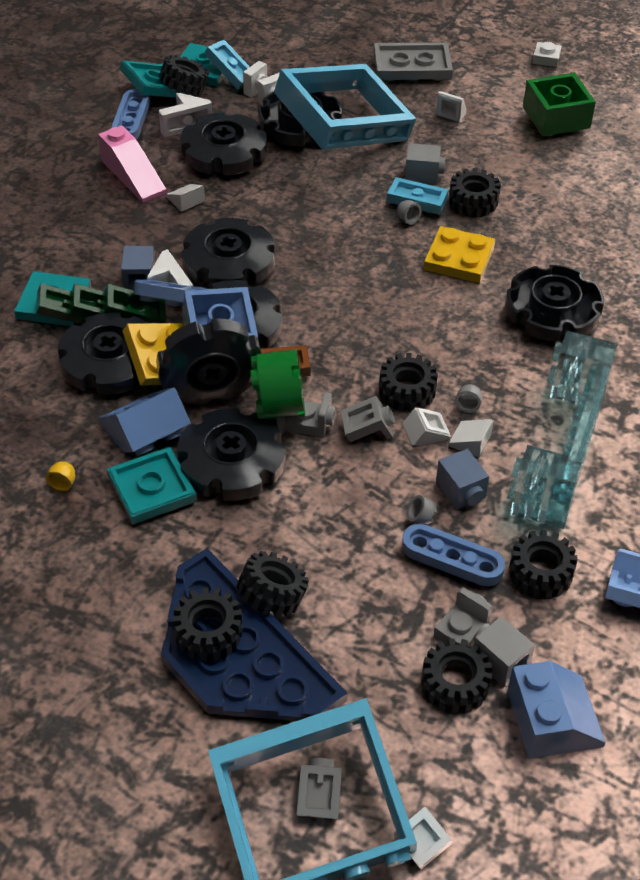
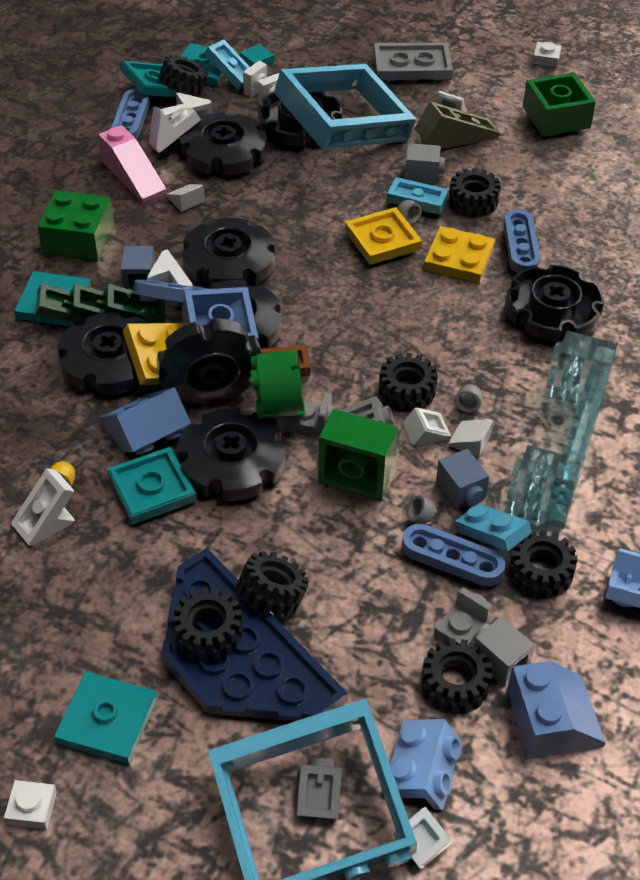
(30, 805): none -> white plate
(44, 509): none -> white slope
(76, 225): none -> green brick
(106, 717): none -> teal plate
(166, 132): none -> white slope
(256, 54): none -> teal tile
(357, 454): none -> green brick
(383, 235): none -> yellow plate
(425, 760): none -> light blue bracket
(453, 127): none -> olive slope
(493, 527): none -> medium azure plate
(521, 240): none -> medium blue plate

